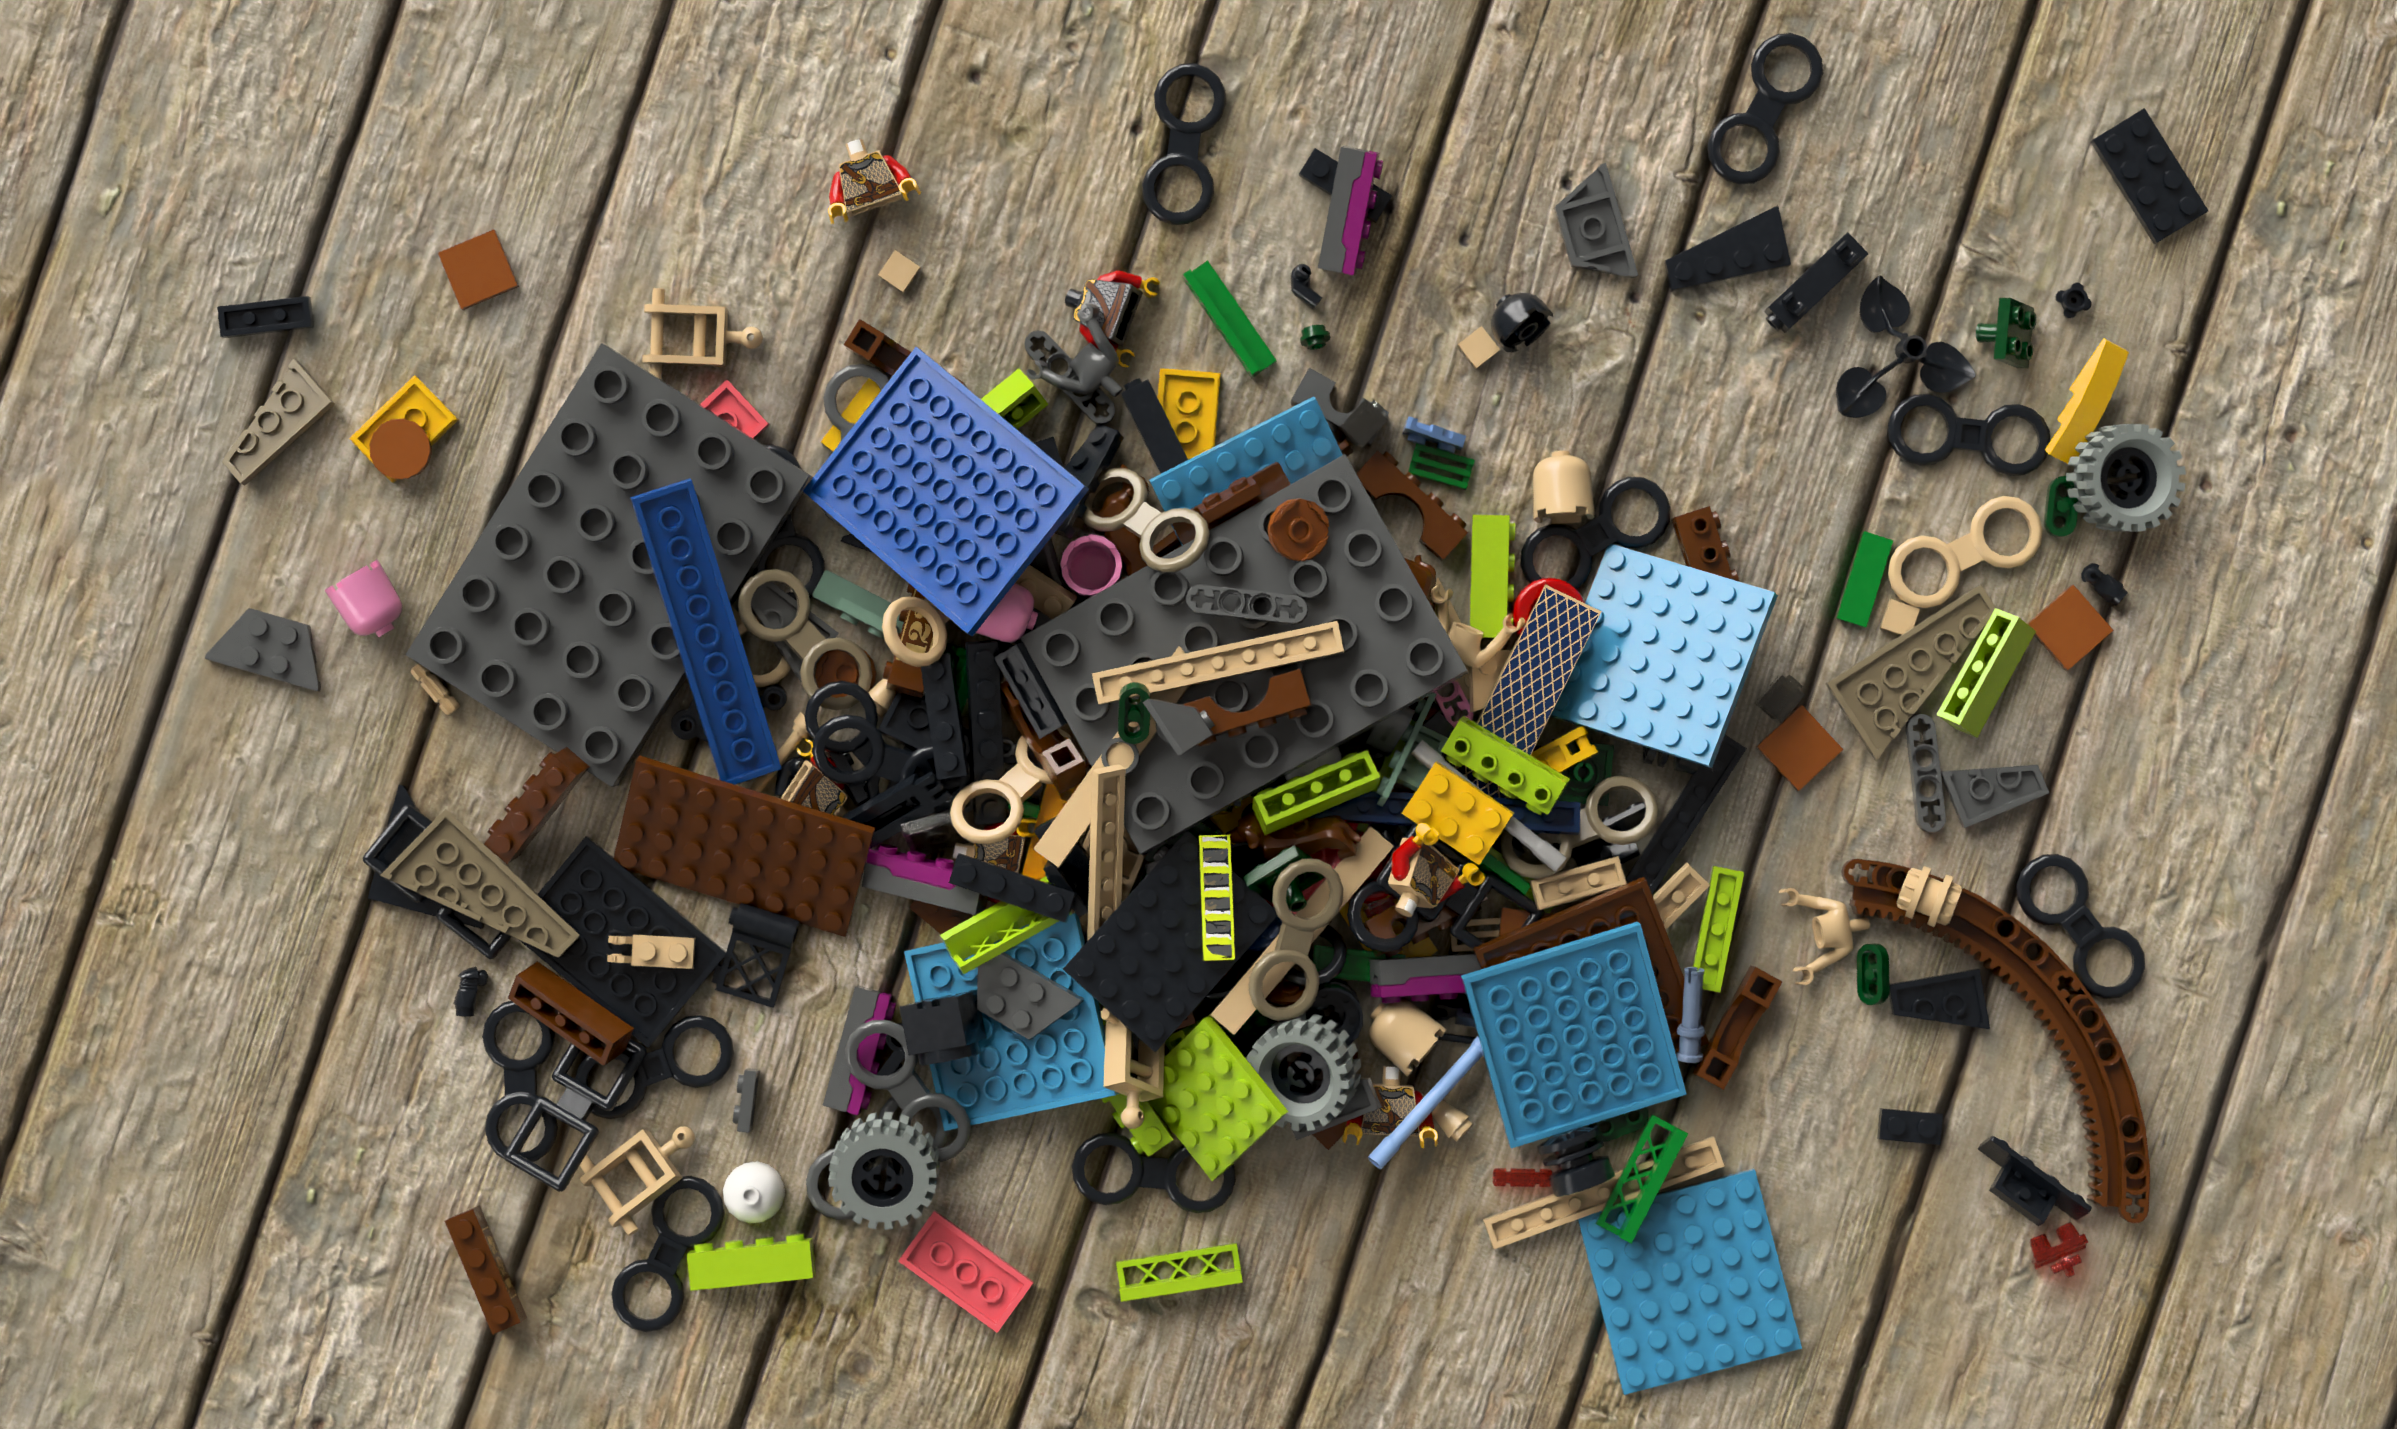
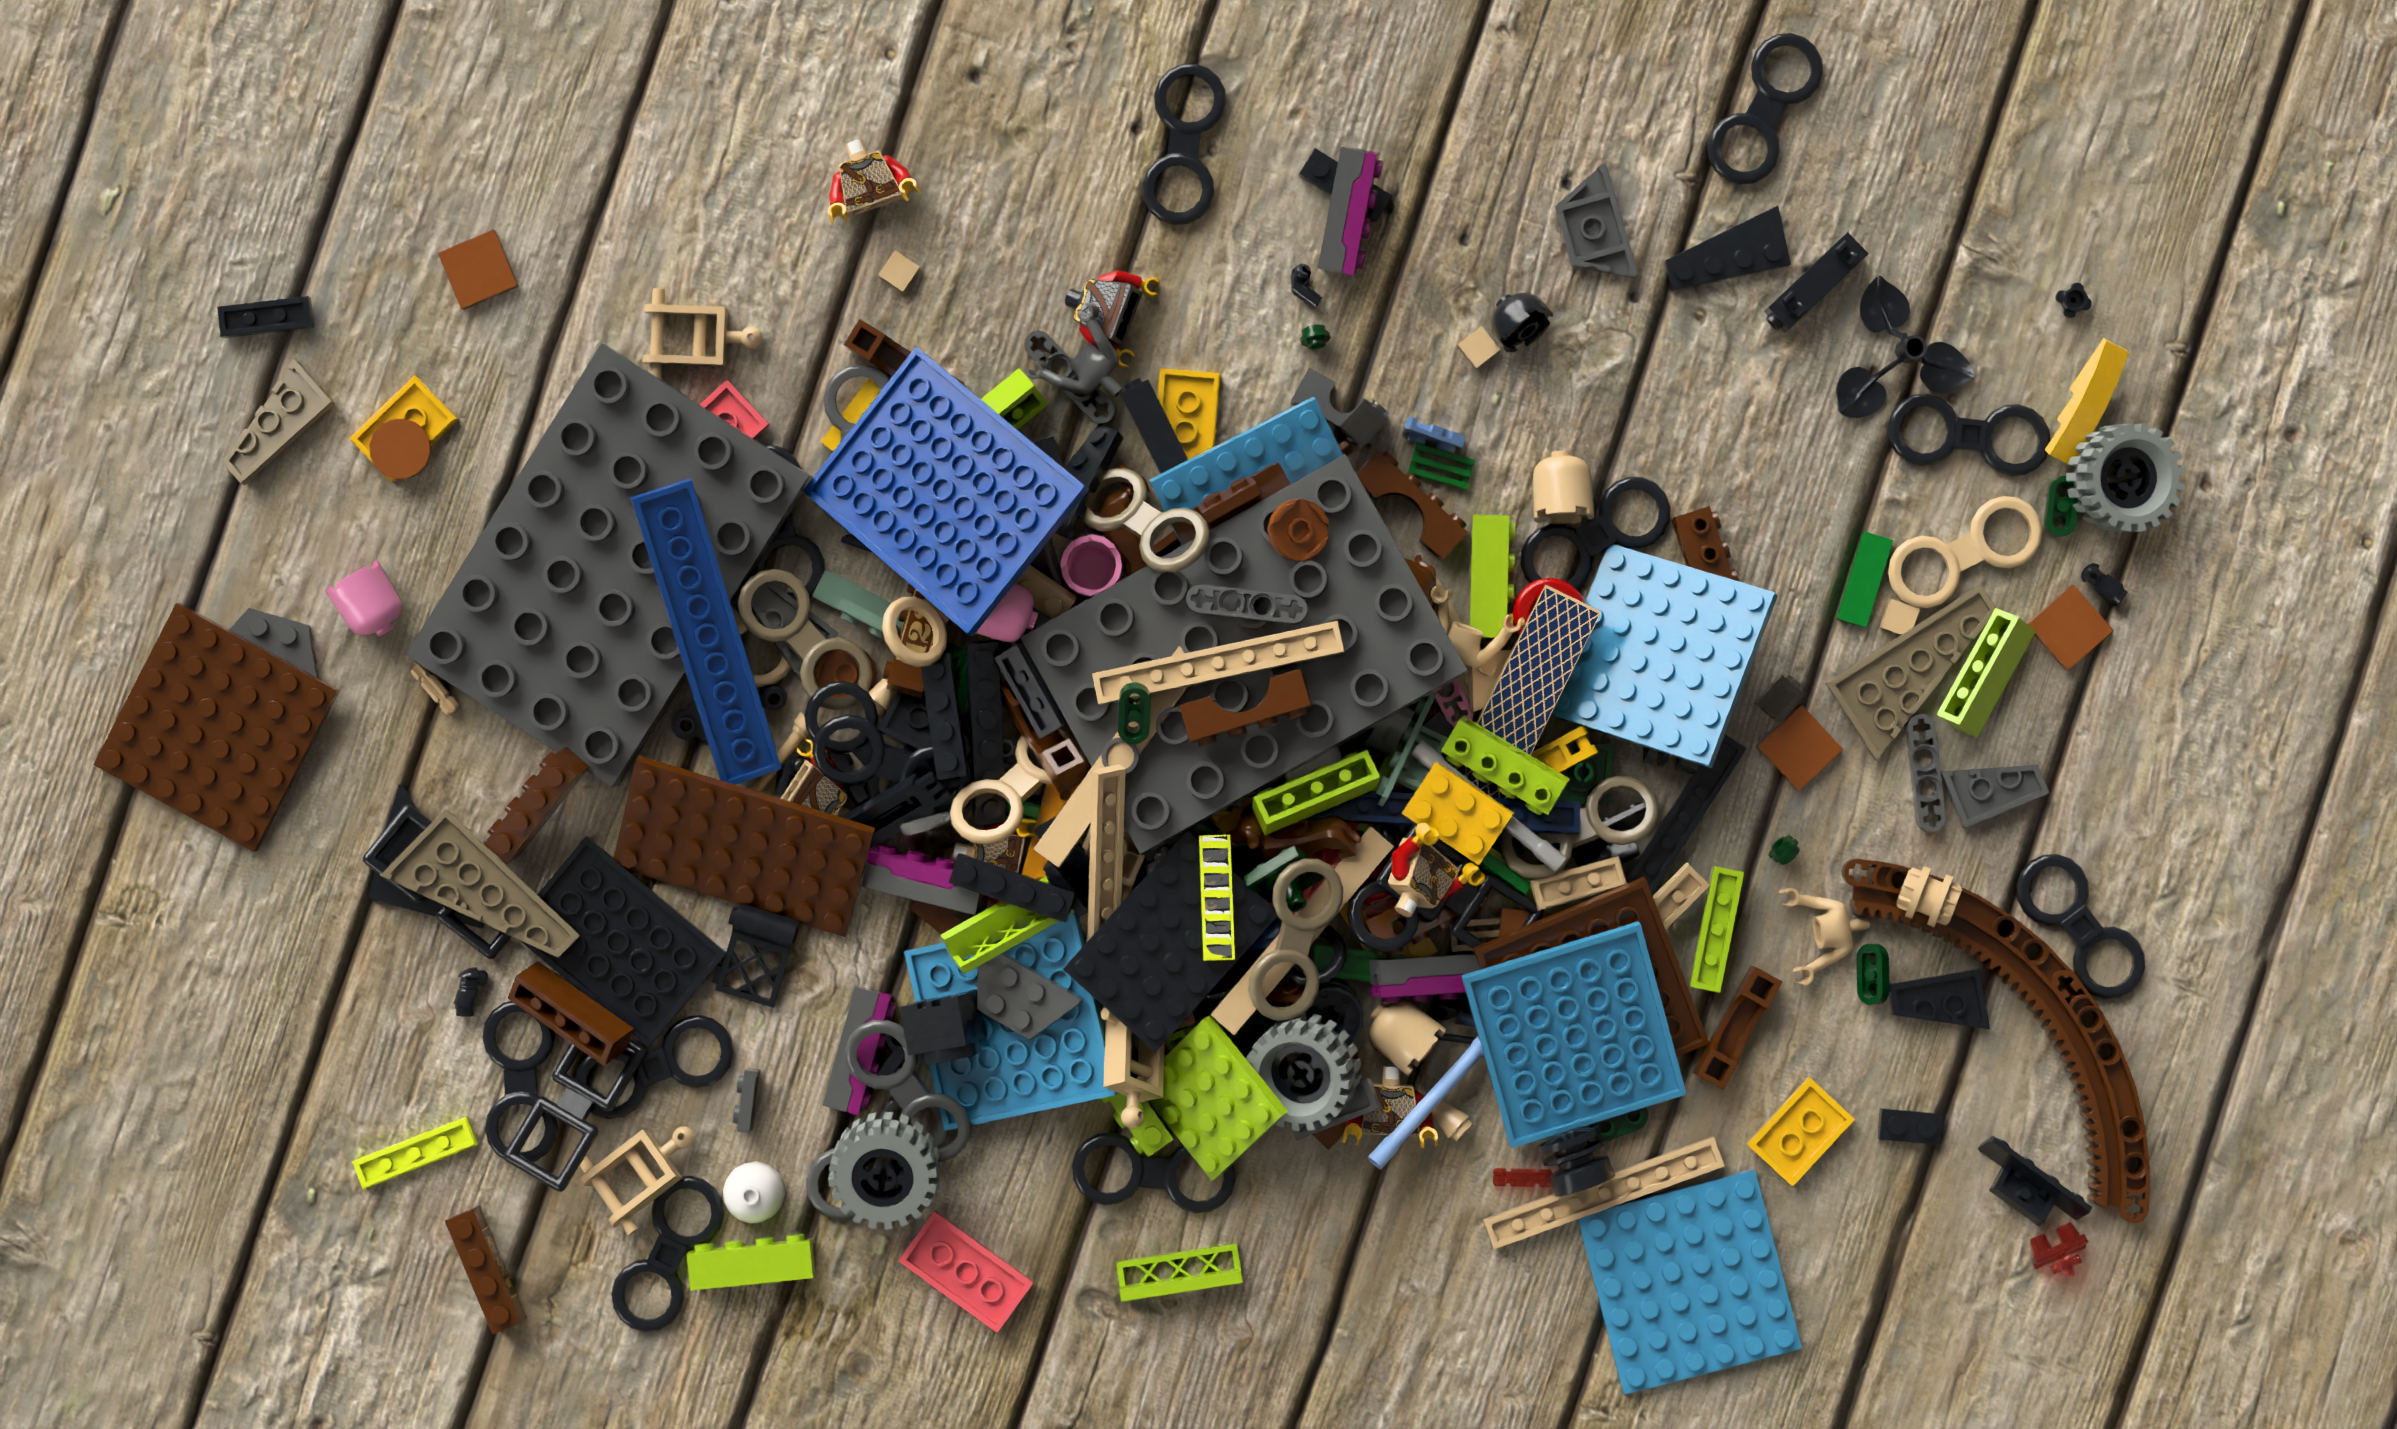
(216, 727): none -> reddish brown plate
(415, 1152): none -> neon yellow tile
(656, 951): tan hinge -> none
(1180, 724): dark grey slope -> none
(1229, 319): green fence -> none
(1652, 1184): green fence -> none
(1691, 1028): sand blue pin -> none
(1784, 850): none -> dark green plate
(1800, 1131): none -> yellow plate
(2011, 333): dark green plate -> none
(2149, 176): black plate -> none

